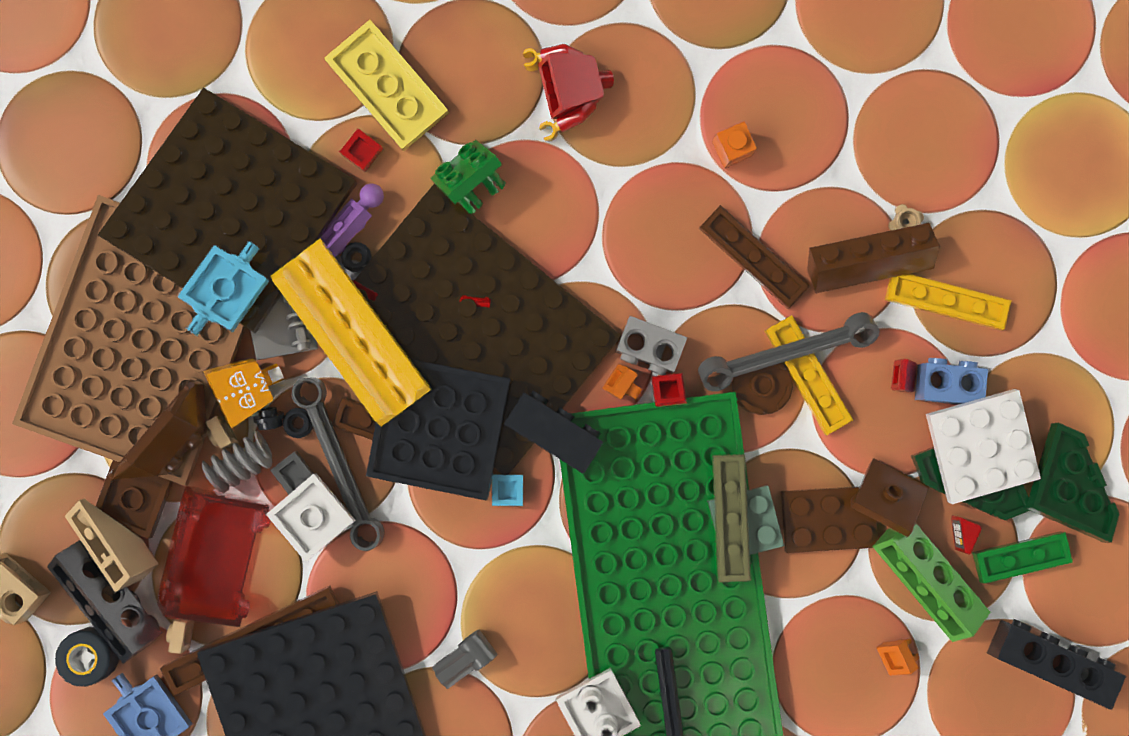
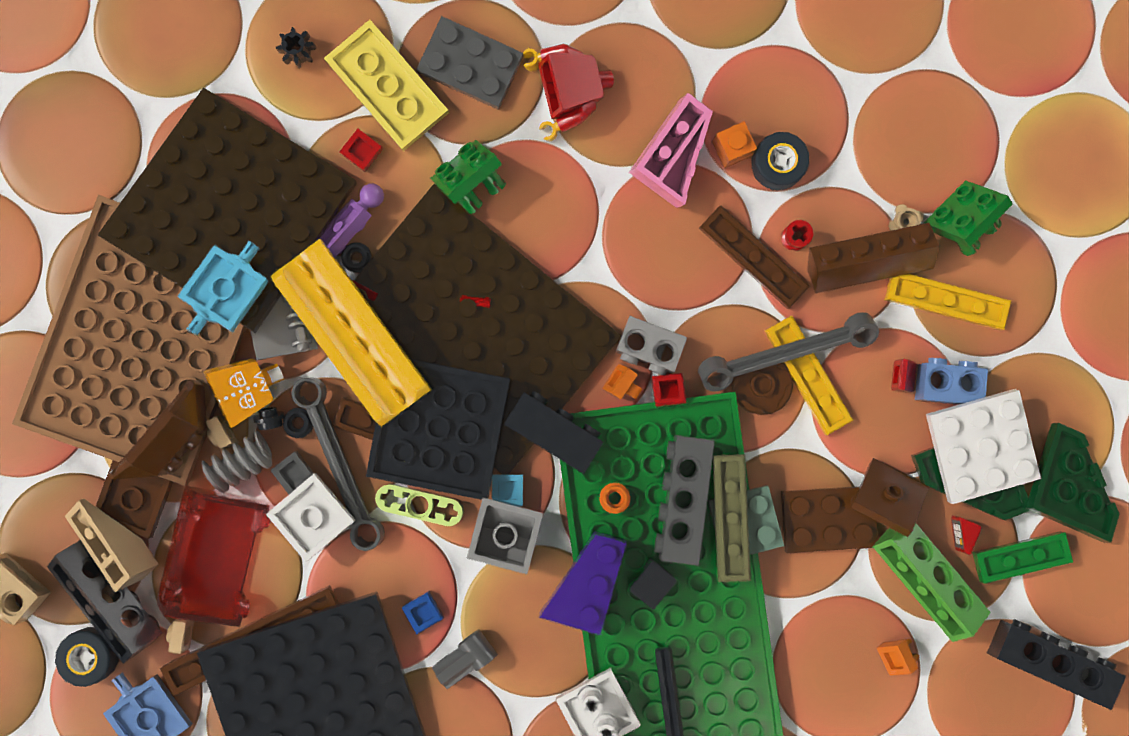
(294, 38): none -> black gear
(399, 492): none -> yellowish green beam
(422, 612): none -> blue tile
(470, 62): none -> dark grey plate
(505, 535): none -> light grey slope
(587, 587): none -> dark purple wedge
(621, 505): none -> orange plate
(652, 584): none -> black panel
(673, 151): none -> bright pink wedge
(688, 548): none -> dark grey brick
(789, 154): none -> black wheel
(807, 235): none -> red bush
(969, 214): none -> green plate

